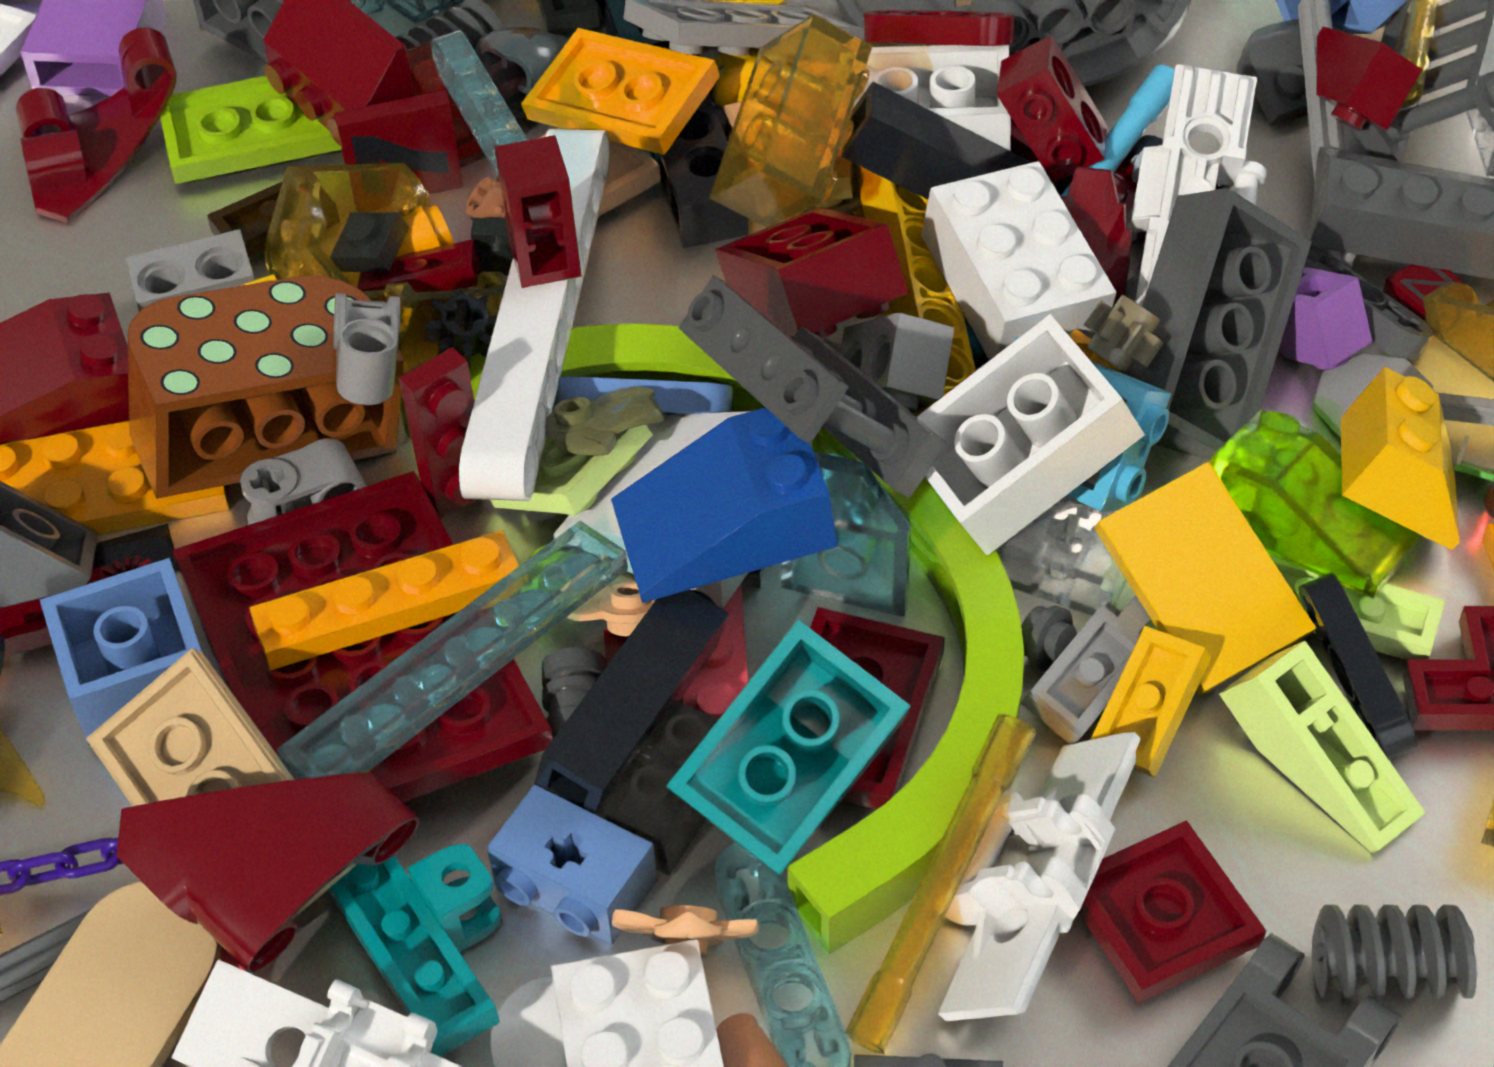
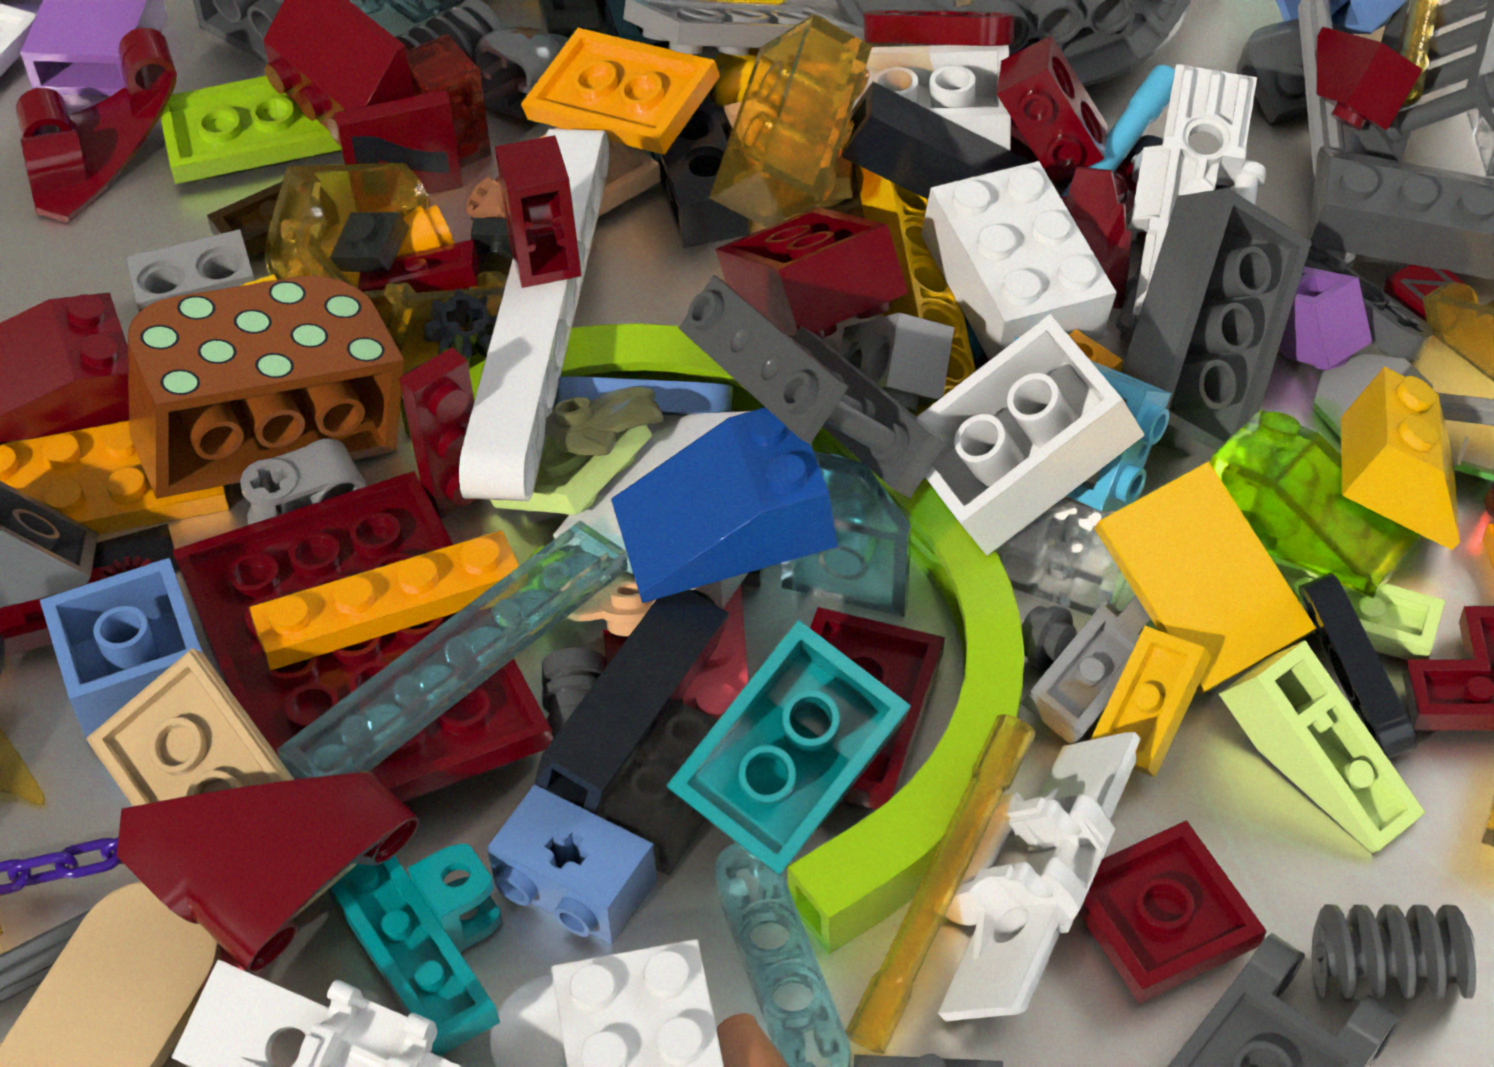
(366, 348): light grey piece -> none
(475, 94): clear light blue beam -> none
(685, 923): light nougat plate -> none
(1123, 333): dark tan gear -> none

